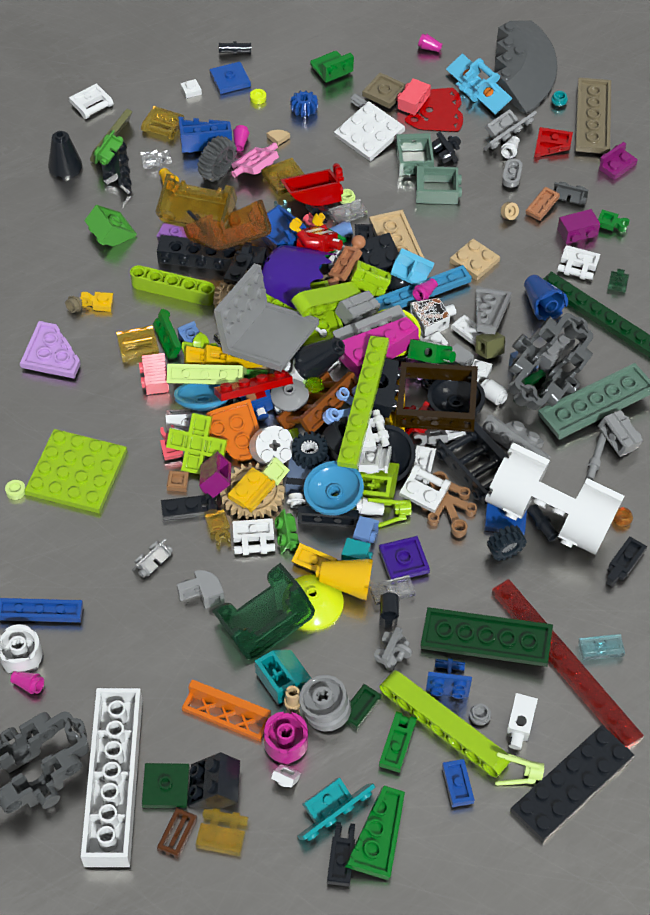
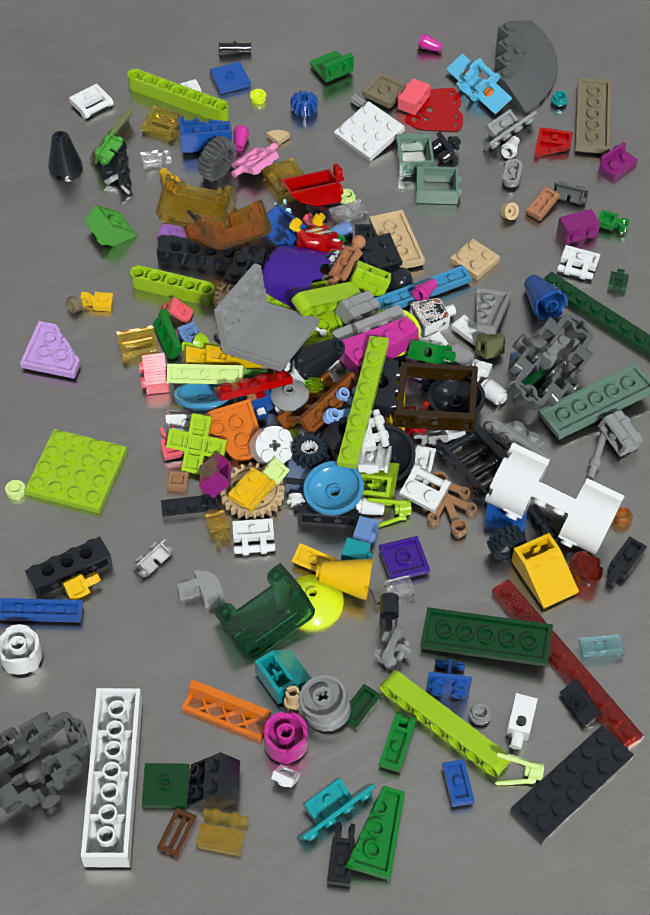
(29, 682): dark pink cone -> none
(44, 585): none -> black brick
(78, 585): none -> yellow plate
(178, 95): none -> lime beam
(178, 310): none -> coral bracket
(285, 524): bright green hinge -> none
(411, 267): medium azure panel -> none
(544, 570): none -> yellow slope
(580, 703): none -> black plate
(586, 568): none -> clear red hair

